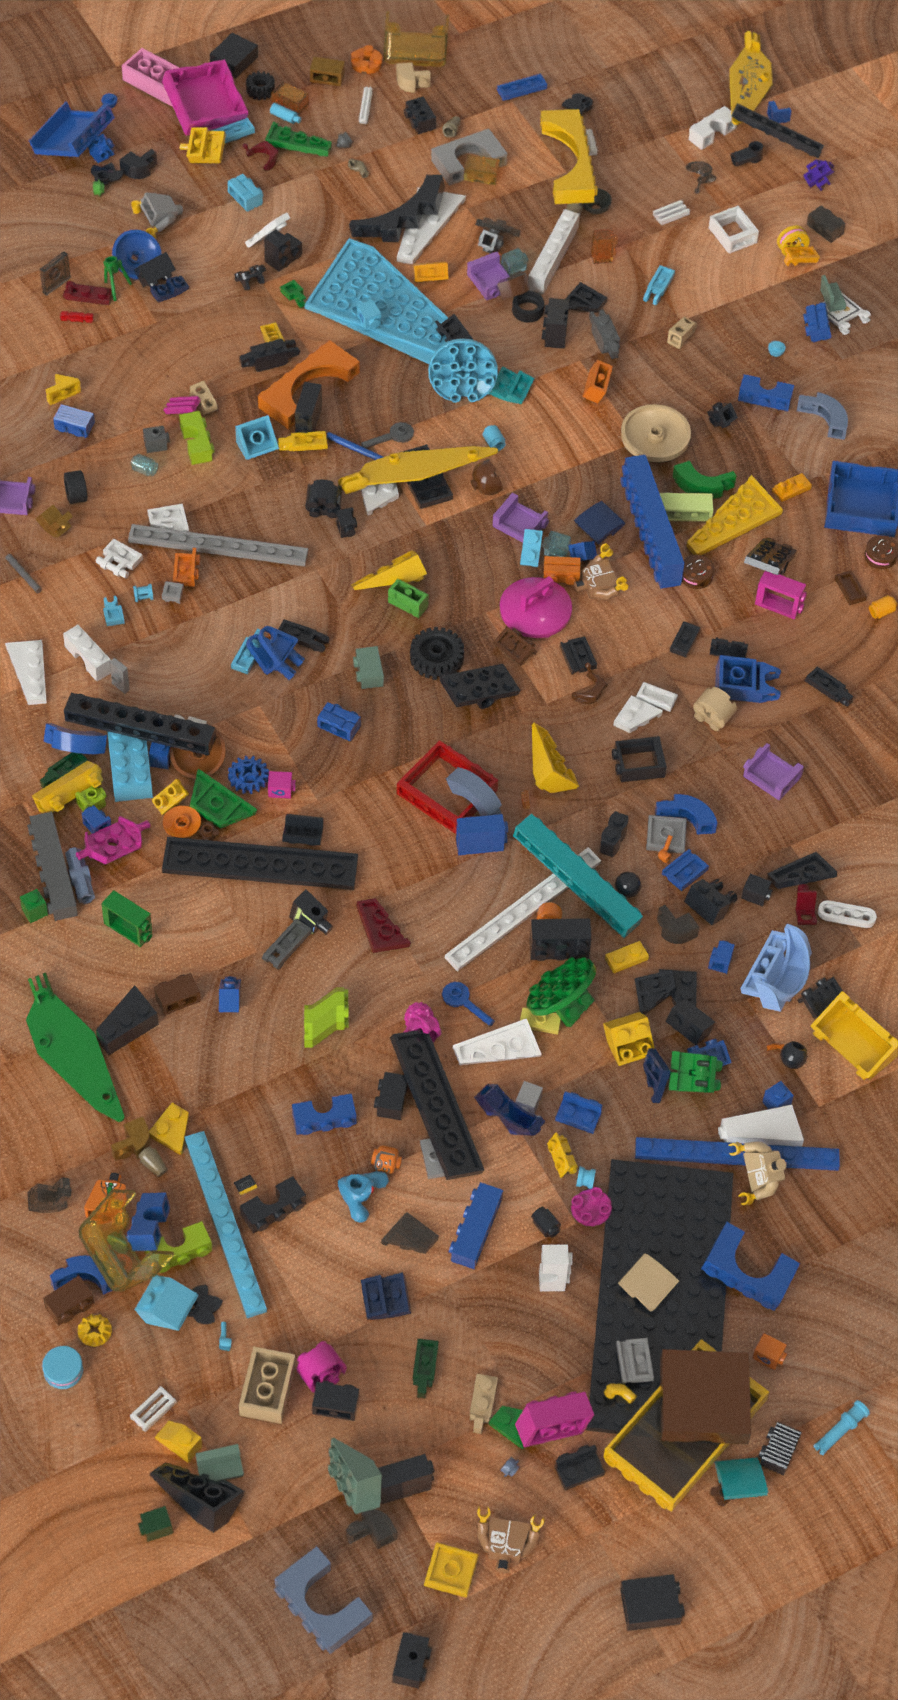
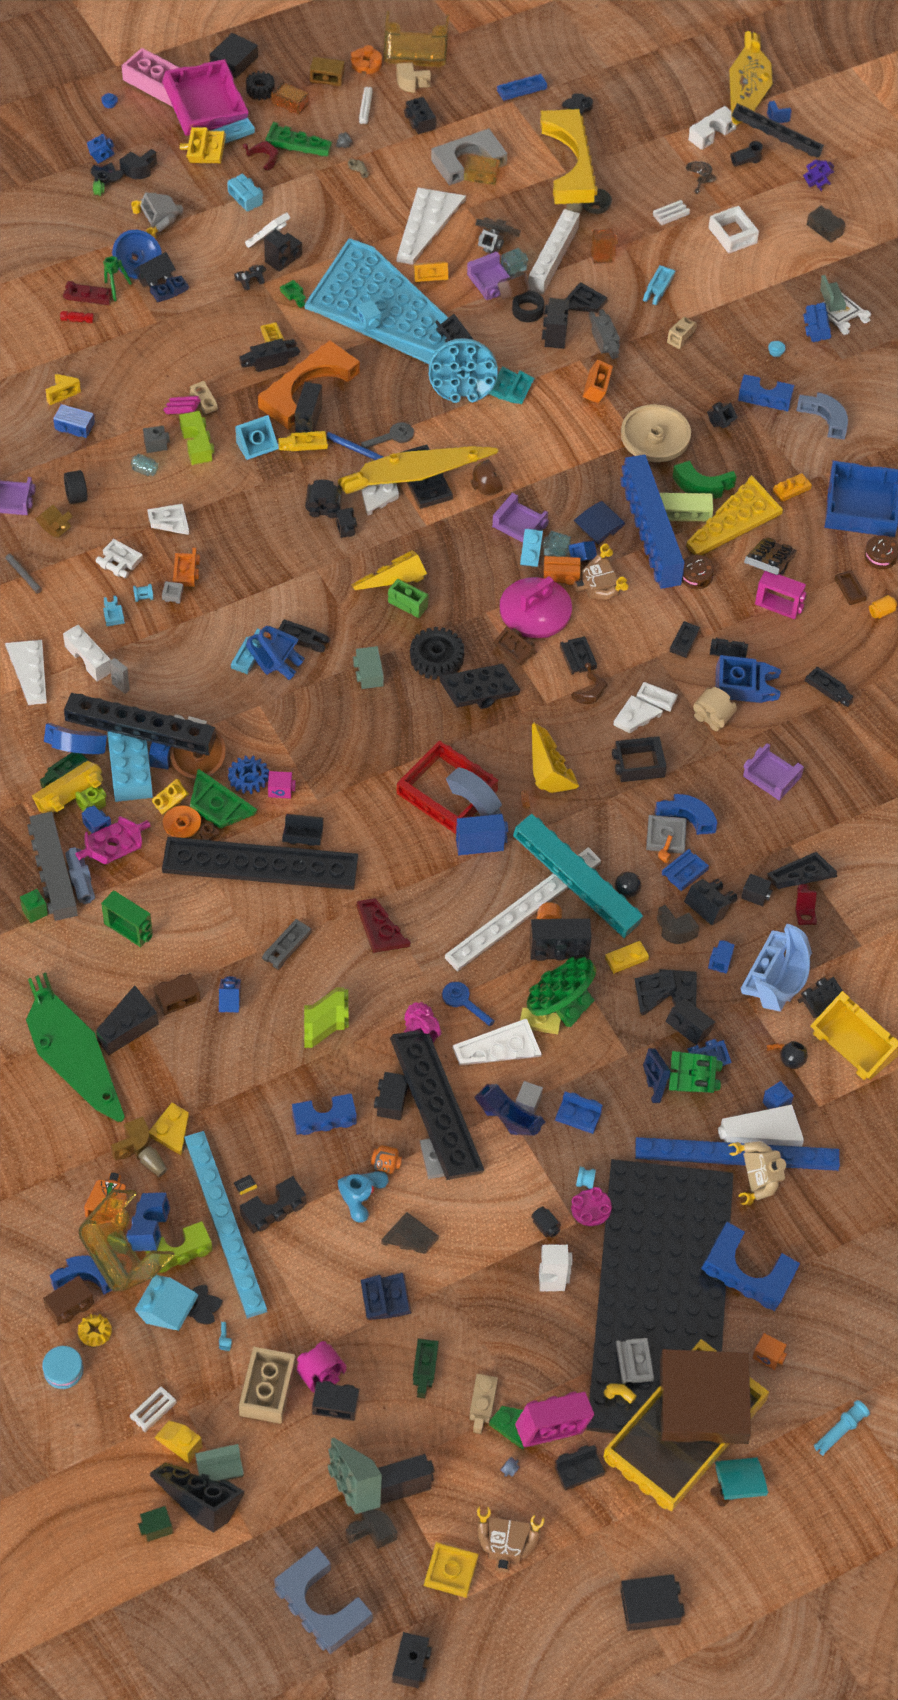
(49, 1198): clear smoke brick -> none
(55, 273): clear smoke tile -> none
(70, 131): blue panel -> none
(218, 545): light grey plate -> none
(285, 113): medium azure cylinder -> none
(310, 912): black torso -> none
(339, 721): blue brick -> none
(390, 225): black arch -> none
(451, 127): dark tan cone -> none
(476, 1226): blue brick -> none
(494, 437): medium azure brick -> none
(559, 1147): yellow hinge -> none
(591, 142): white axle -> none
(614, 834): black brick -> none
(629, 1037): yellow slope -> none
(648, 1282): tan slope -> none
(780, 1448): black brick -> none
(792, 237): yellow head -> none
(803, 254): light orange plate -> none
(856, 914): white plate -> none

